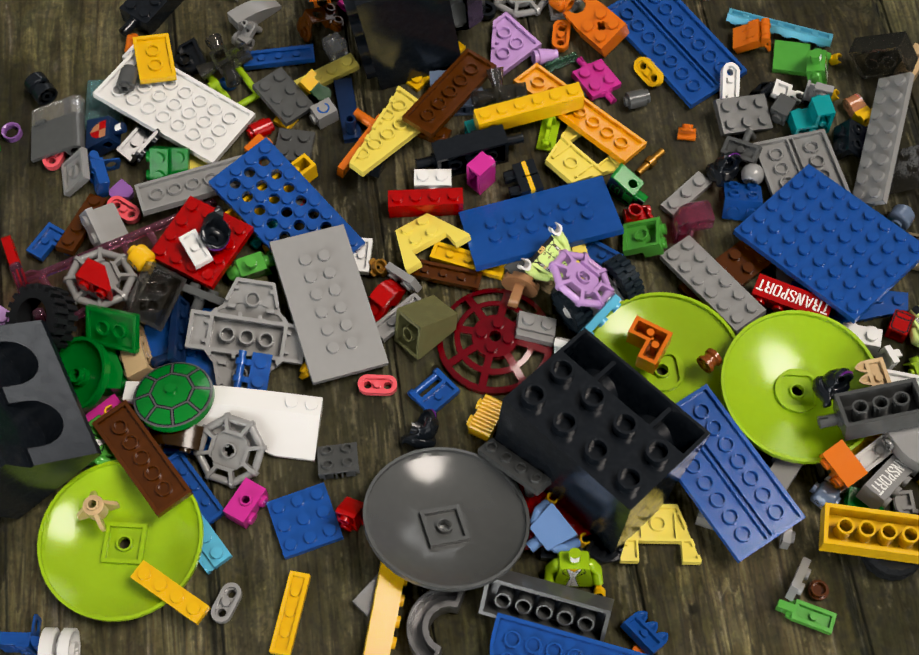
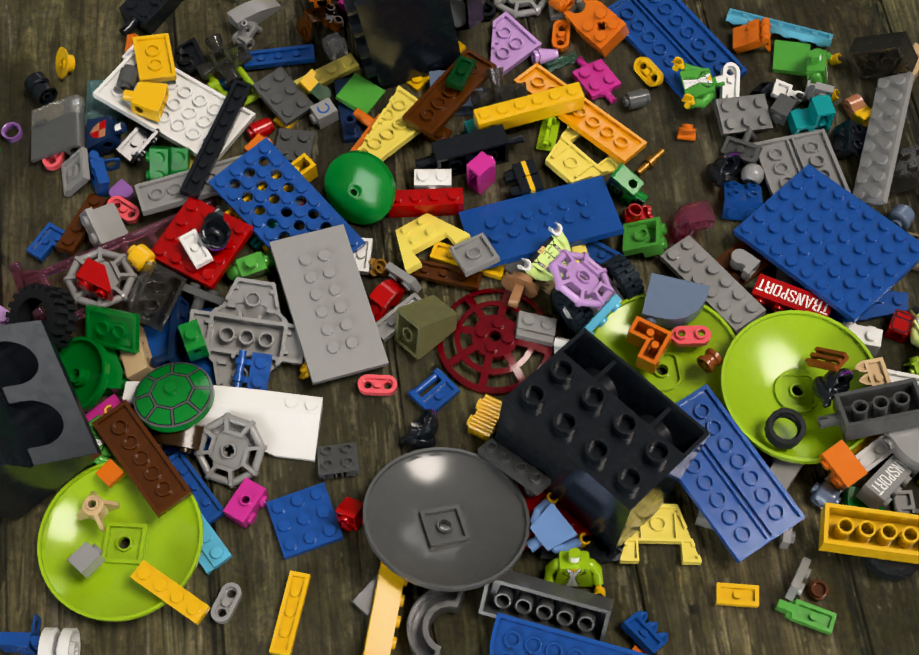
(10, 249): red beam -> none
(64, 63): none -> yellow piece
(87, 559): none -> light grey brick
(110, 473): none -> orange tile
(148, 99): none -> yellow torso
(193, 340): none -> green torso
(215, 139): none -> black plate
(360, 94): none -> bright green tile
(360, 187): none -> green dish
(461, 73): none -> dark green plate
(474, 254): none -> light grey tile
(673, 301): none -> sand blue brick
(686, 193): light grey plate -> none
(691, 336): none -> coral plate
(697, 84): none -> bright green torso
(737, 595): none -> yellow plate
(744, 262): none -> light grey leg
(789, 414): none -> black tyre
(828, 356): none -> dark orange tile
(890, 356): white tile -> none

